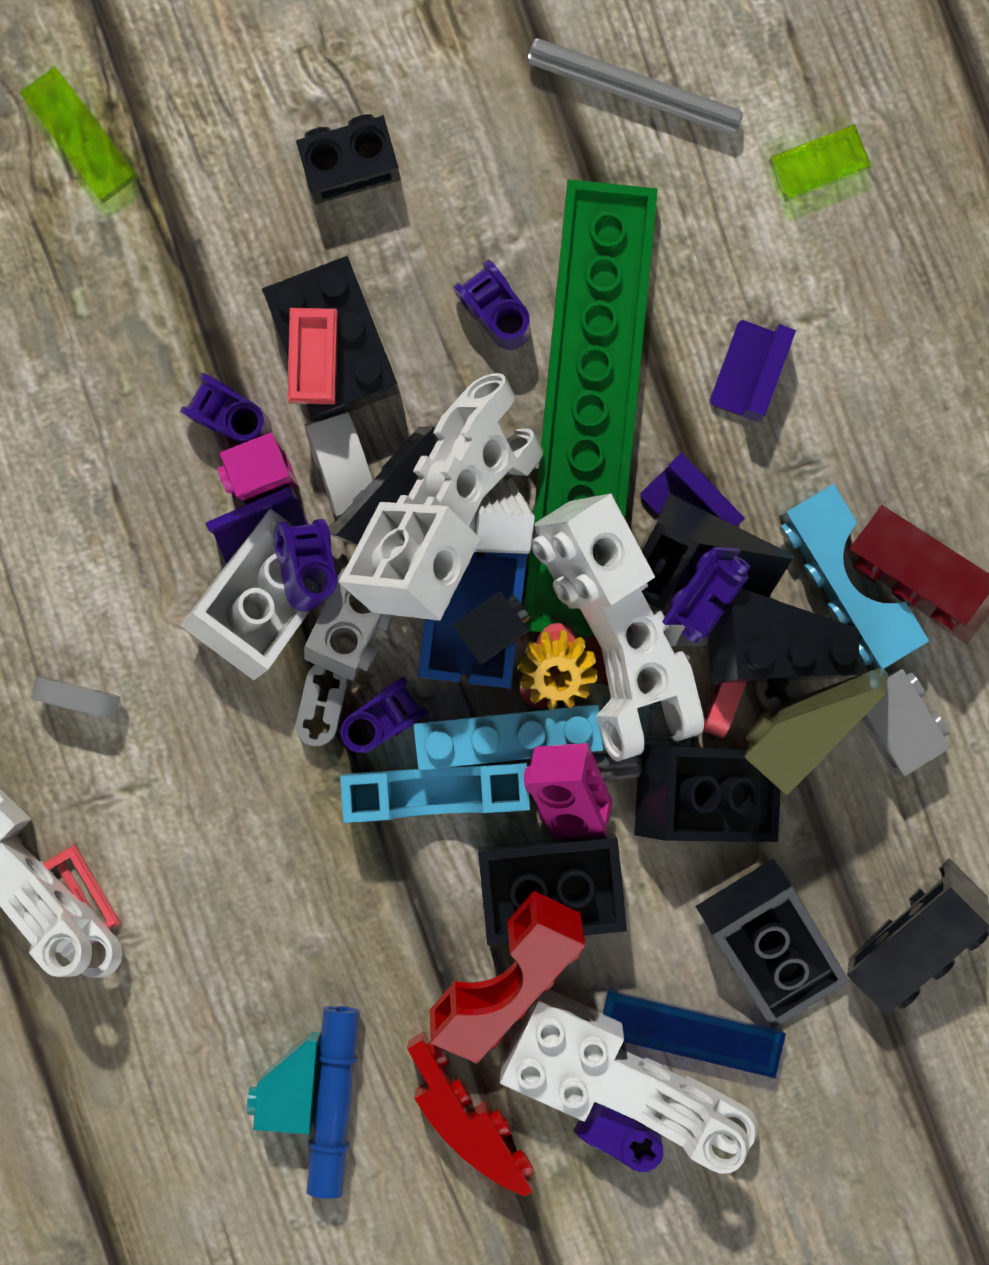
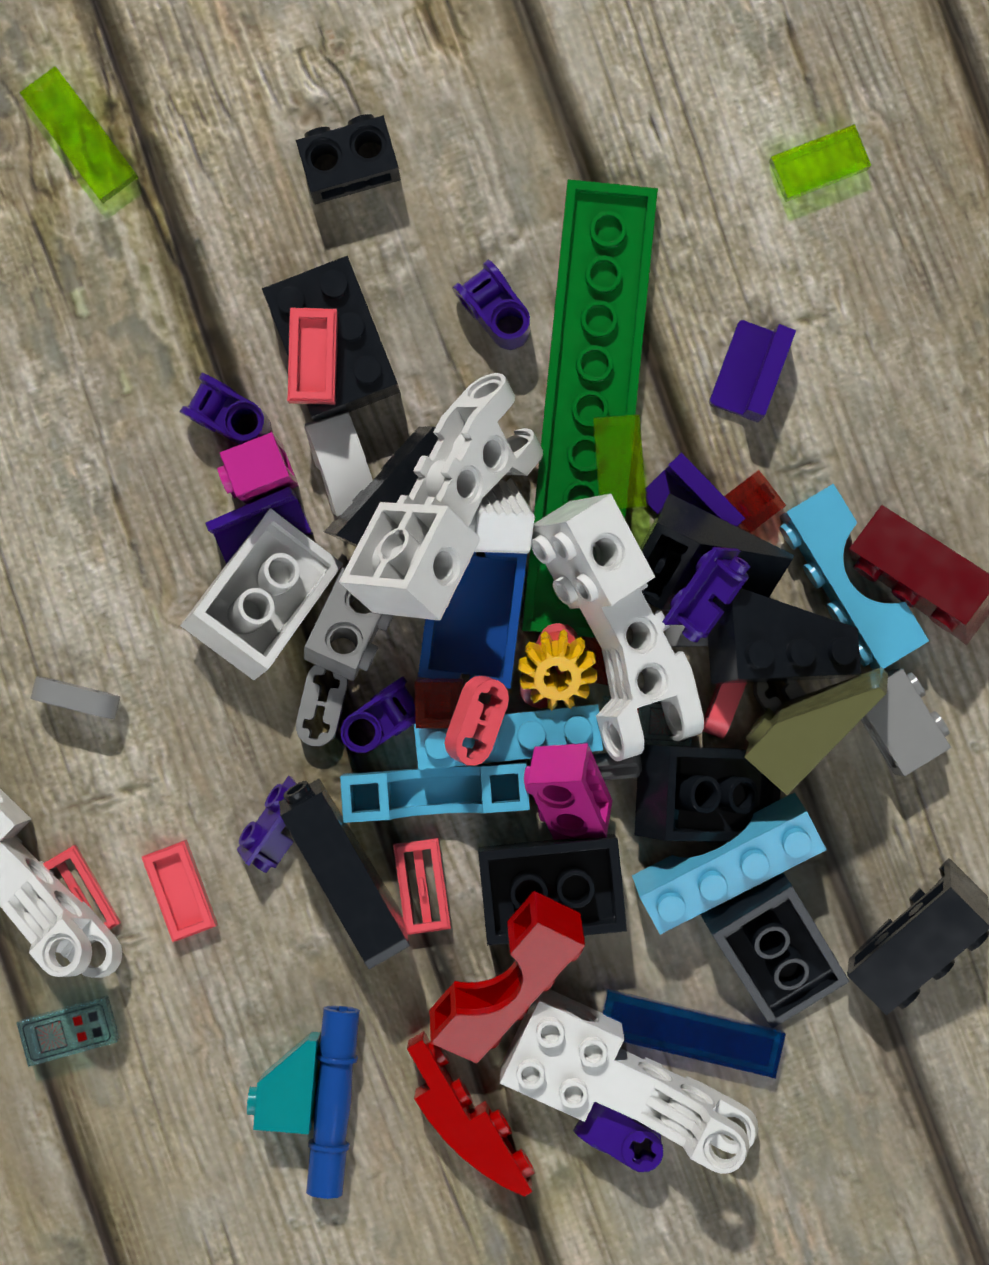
(68, 1031): none -> clear light blue tile
(179, 891): none -> coral tile
(262, 840): none -> dark purple hinge
(305, 553): dark purple piece -> none
(344, 872): none -> black slope
(417, 847): none -> coral tile
(436, 701): none -> clear red tile
(476, 720): none -> coral beam
(492, 626): black brick -> none
(620, 460): none -> clear neon green tile
(635, 87): light grey axle -> none
(689, 886): none -> medium azure arch
(755, 501): none -> clear red tile

